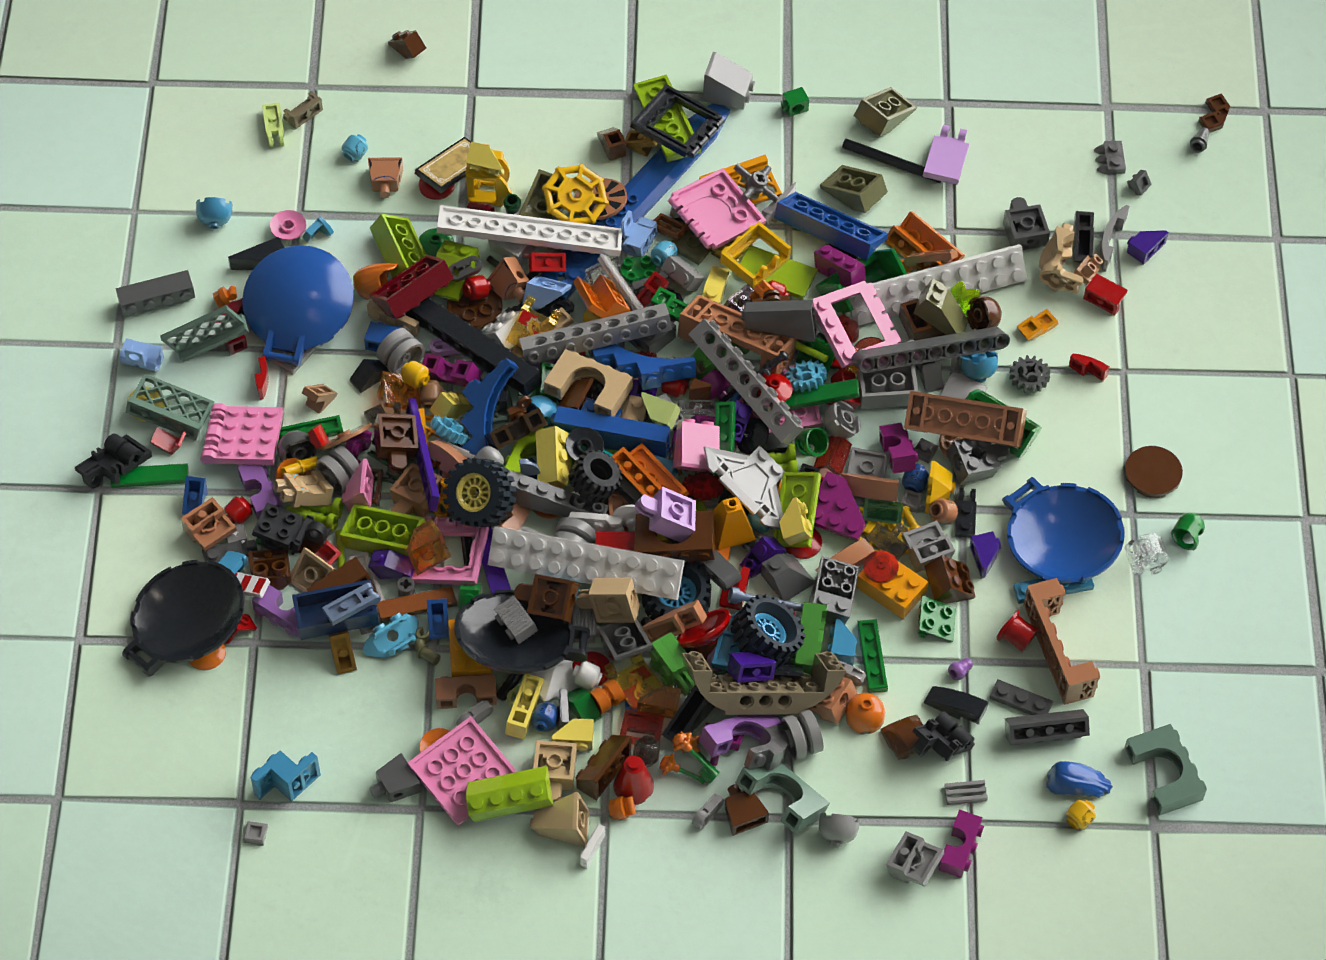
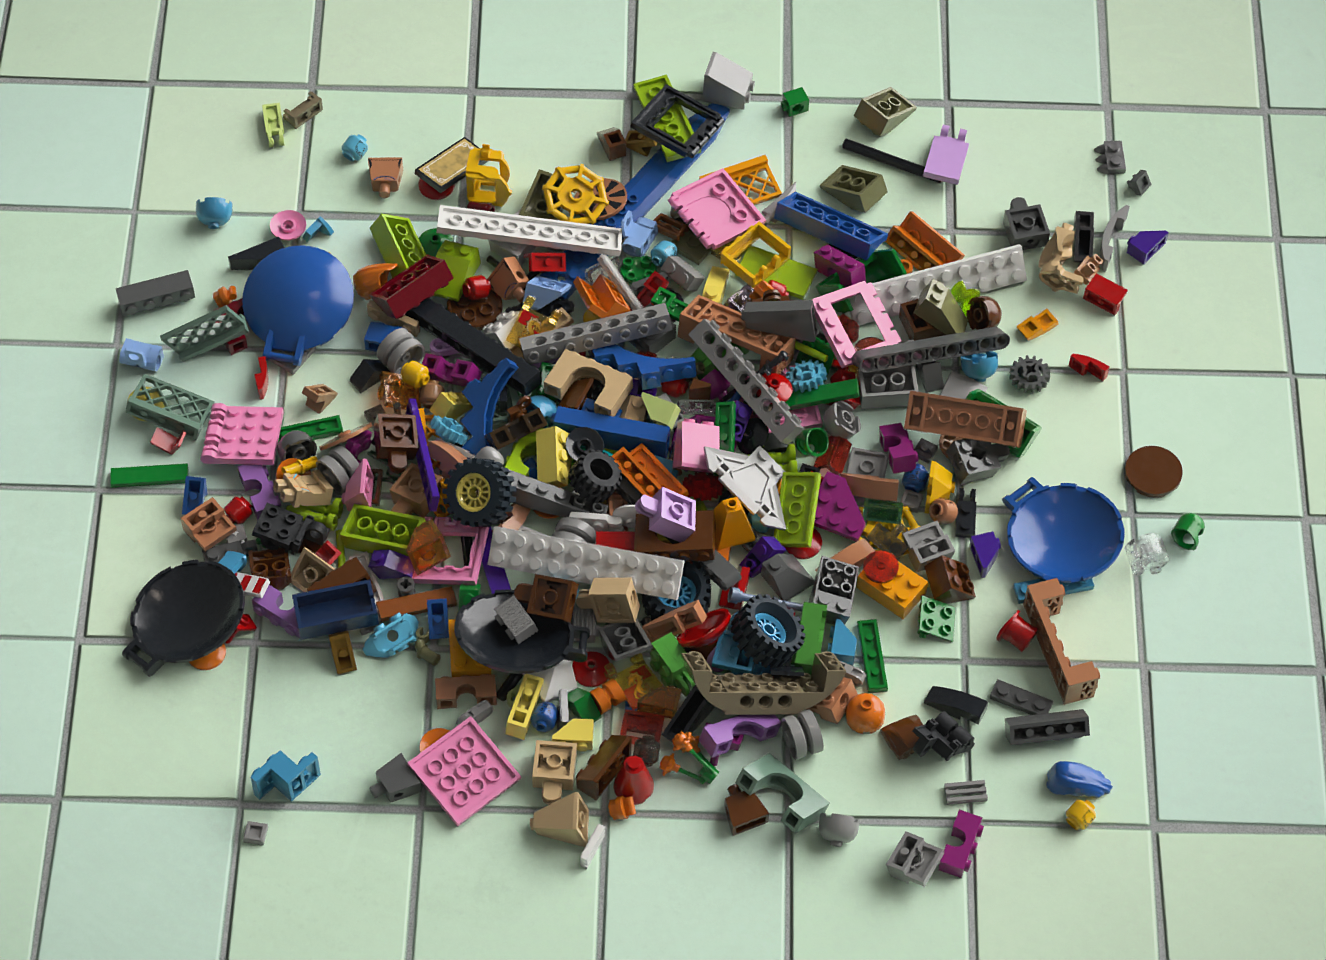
(116, 458): black plate -> none
(318, 436): red slope -> none
(351, 603): sand blue plate -> none
(407, 43): reddish brown slope -> none
(467, 272): dark grey beam -> none
(482, 158): light yellow slope -> none
(509, 794): lime slope -> none
(512, 203): dark green cone -> none
(528, 468): sand blue tile -> none
(587, 675): white head -> none
(707, 811): light grey piece -> none
(750, 667): dark purple slope -> none
(756, 183): dark grey bar -> none
(771, 749): flat silver arch -> none
(794, 524): light yellow slope -> none
(929, 258): nougat hinge -> none
(958, 669): medium lavender piece -> none
(1166, 743): sand green arch -> none
(1200, 140): dark grey cone -> none
(1219, 107): reddish brown tile -> none

